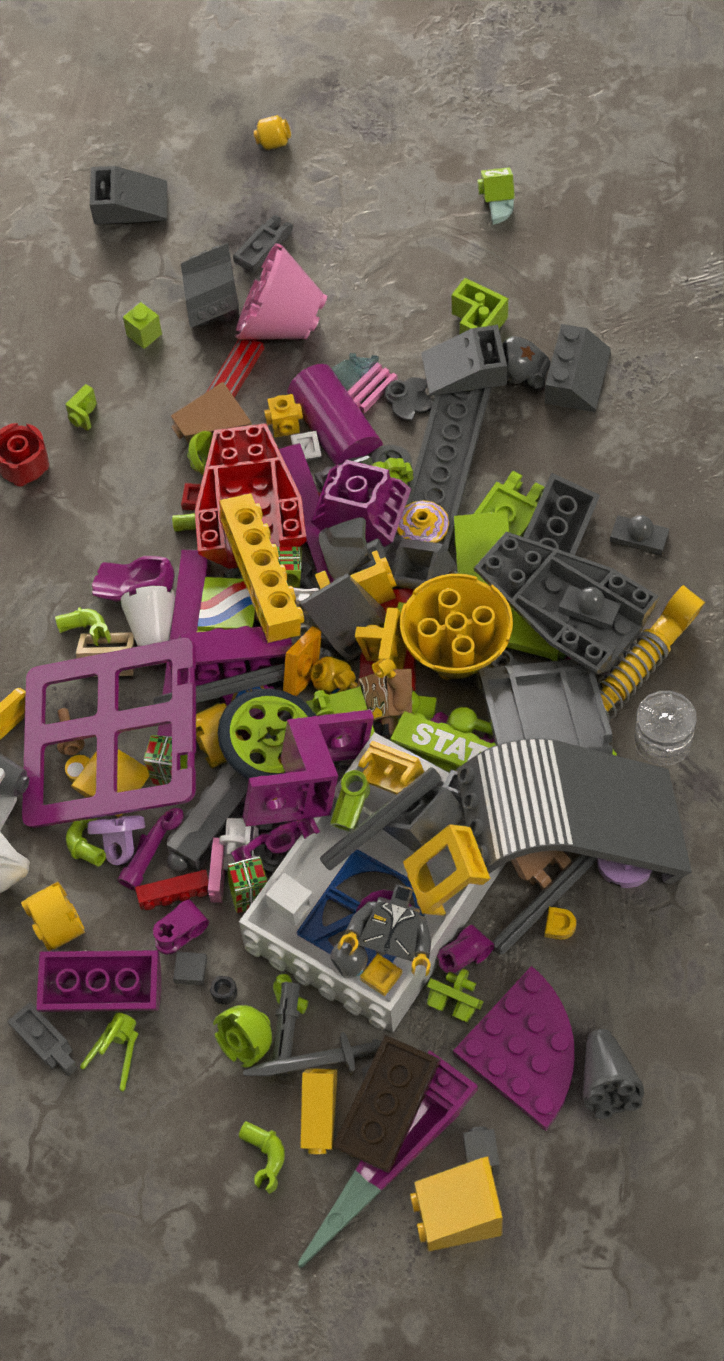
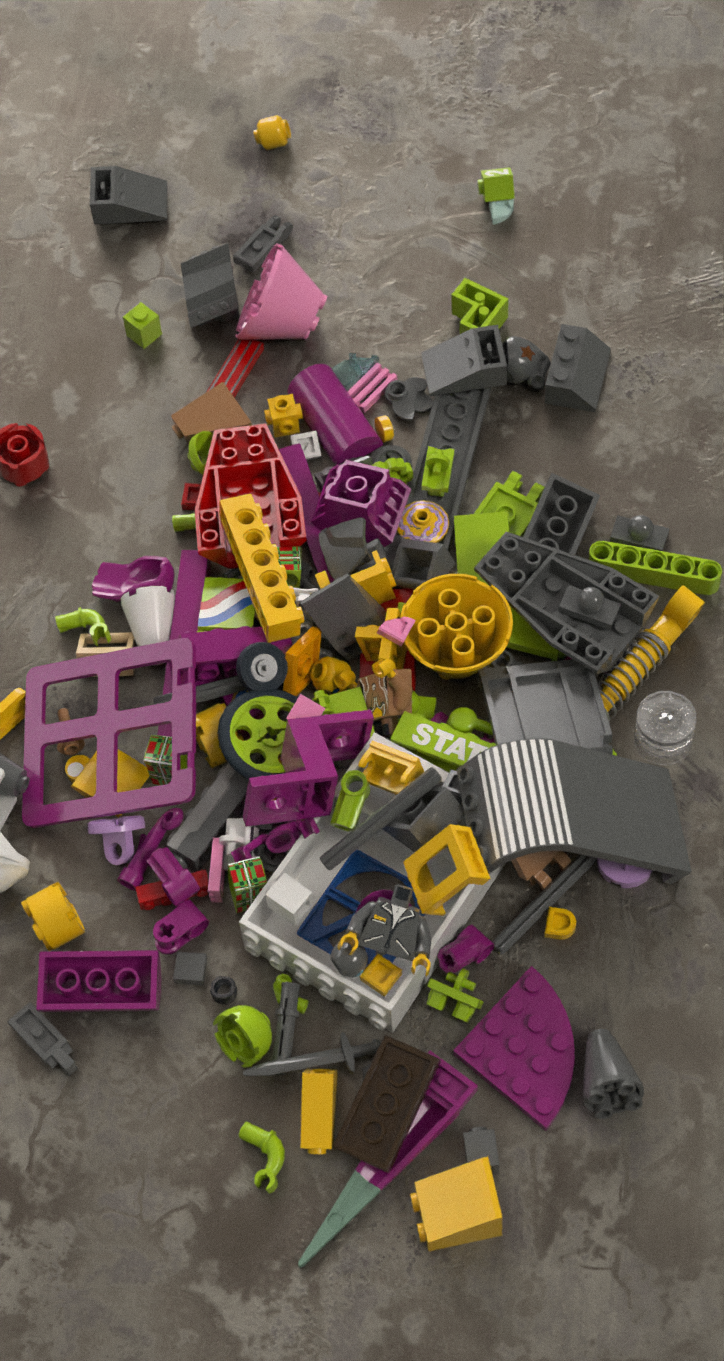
(79, 847): lime piece -> none
(80, 406): lime bracket -> none
(118, 1031): lime plant -> none
(175, 880): none -> magenta piece
(261, 667): none -> black wheel
(305, 708): none -> bright pink tile
(384, 428): none -> yellow tile
(396, 629): none -> bright pink tile
(437, 471): none -> lime hips
(667, 563): none -> lime beam

